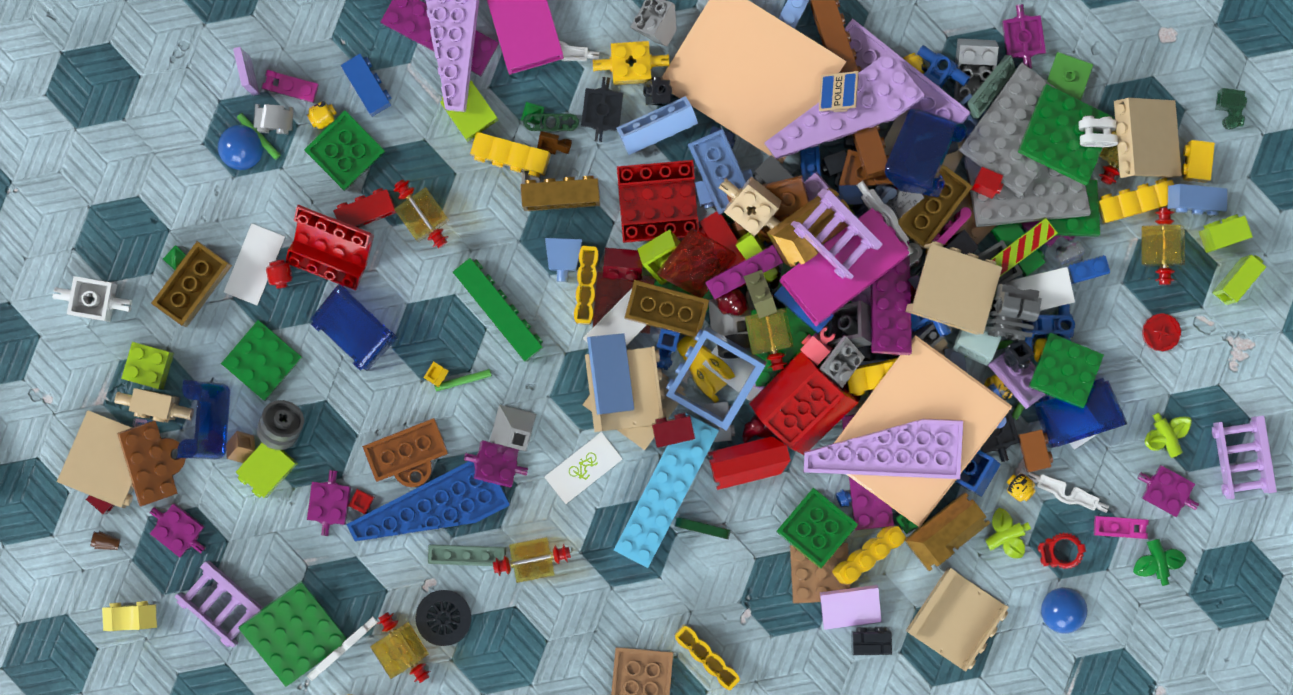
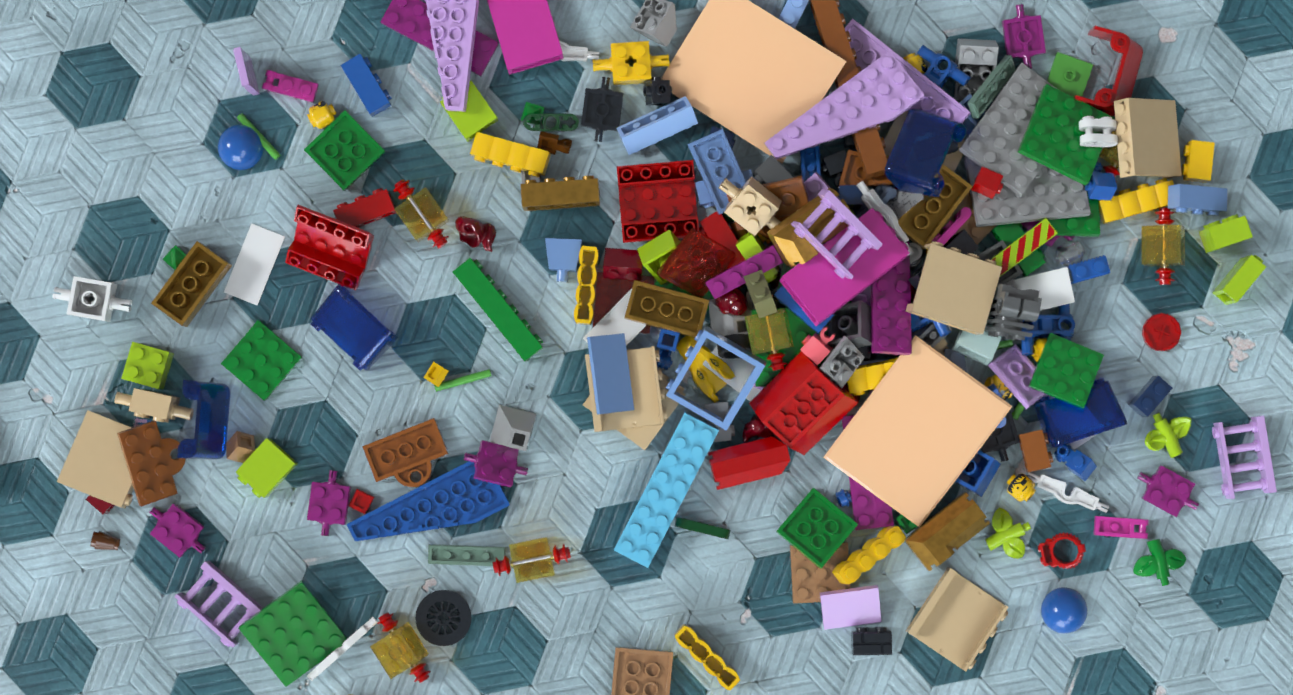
(129, 616): light yellow brick -> none
(273, 118): light grey brick -> none
(279, 273): red head -> none
(280, 425): dark grey wheel -> none
(474, 232): none -> dark red hair
(583, 468): white sticker -> none
(673, 430): dark red brick -> none
(838, 91): piece -> none
(908, 450): lavender wing -> none
(1018, 355): black brick -> none
(1075, 461): none -> blue brick
(1101, 185): none -> blue brick
(1126, 72): none -> red windscreen
(1150, 396): none -> dark blue brick
(1233, 102): clear green brick -> none

